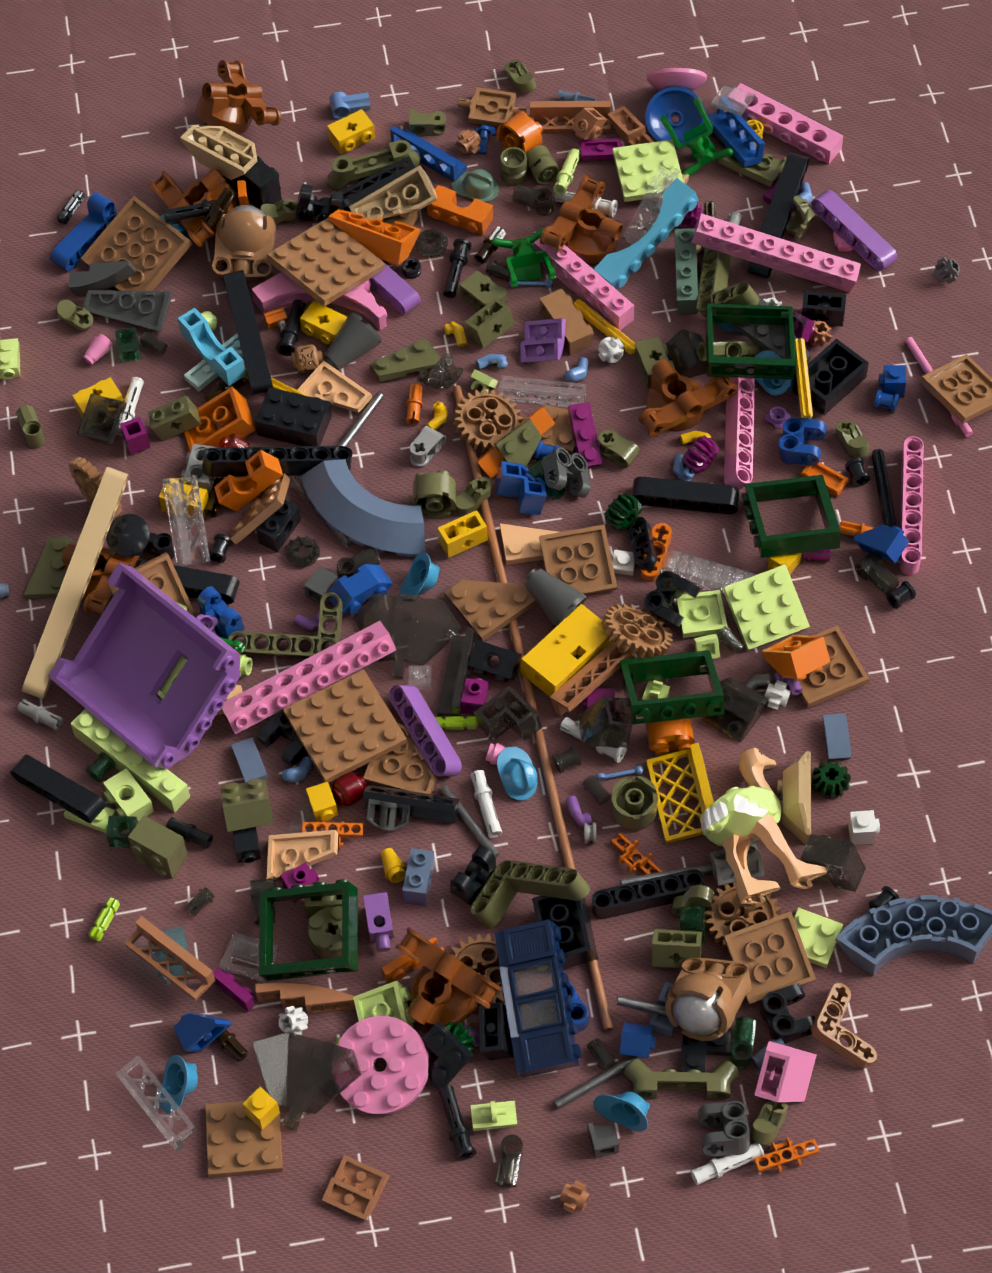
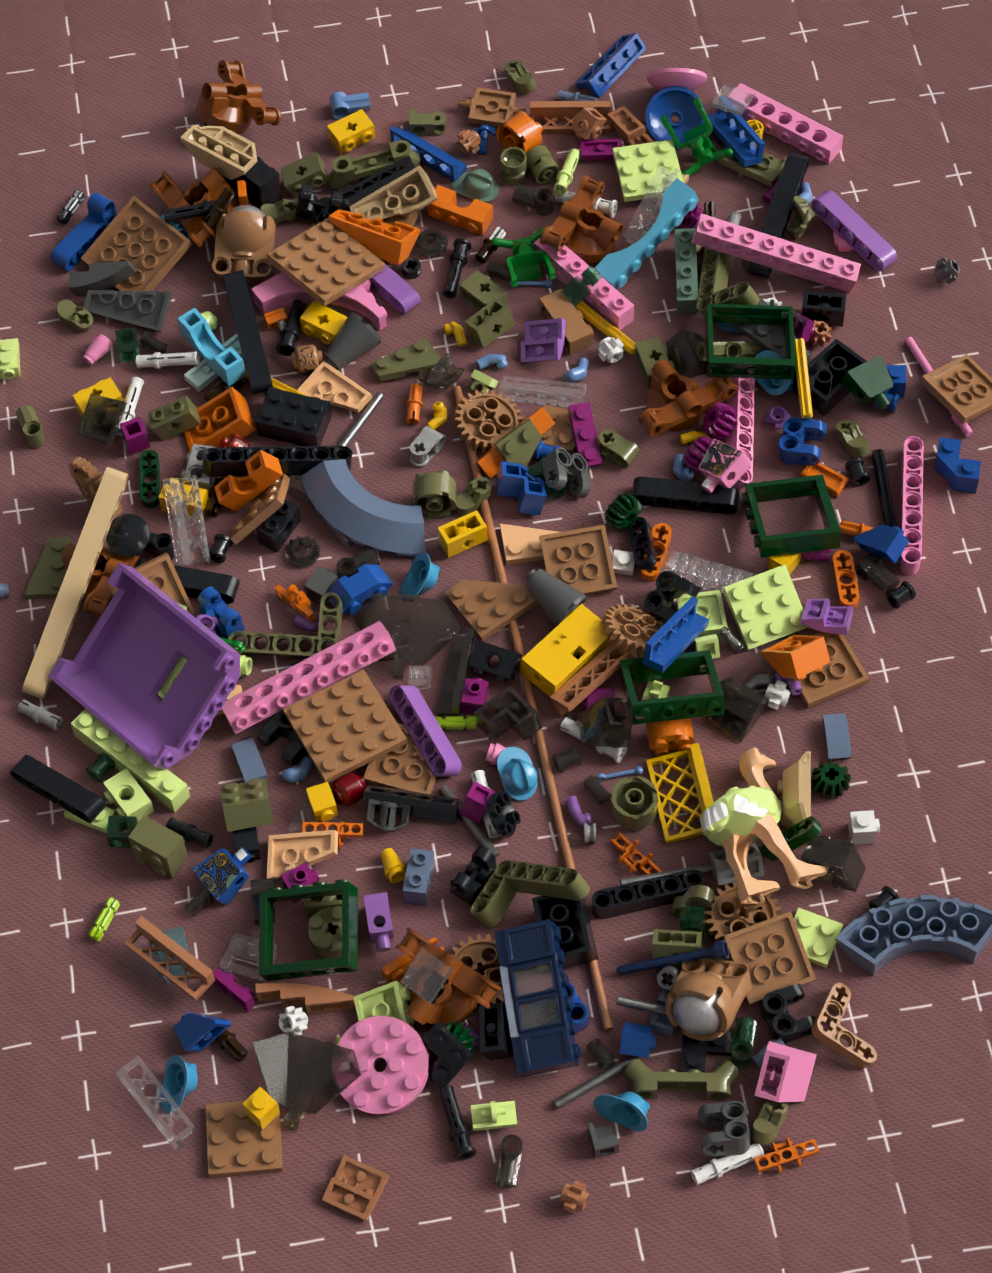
(144, 471): none -> dark green beam
(171, 359): none -> white pin
(224, 873): none -> torso
(296, 600): none -> orange piece
(307, 170): none -> olive brick
(426, 975): none -> clear piece
(476, 802): none -> magenta panel
(502, 814): none -> black dish
(578, 288): none -> clear green plate
(612, 64): none -> blue fence
(662, 974): none -> flat silver bush
(674, 636): none -> blue fence
(718, 951): none -> dark blue piece
(719, 421): none -> magenta gear
(723, 465): none -> torso
(797, 835): none -> dark green beam
(827, 618): none -> medium lavender slope
(849, 571): none -> orange beam
(870, 382): none -> dark green torso
(959, 472): none -> blue brick

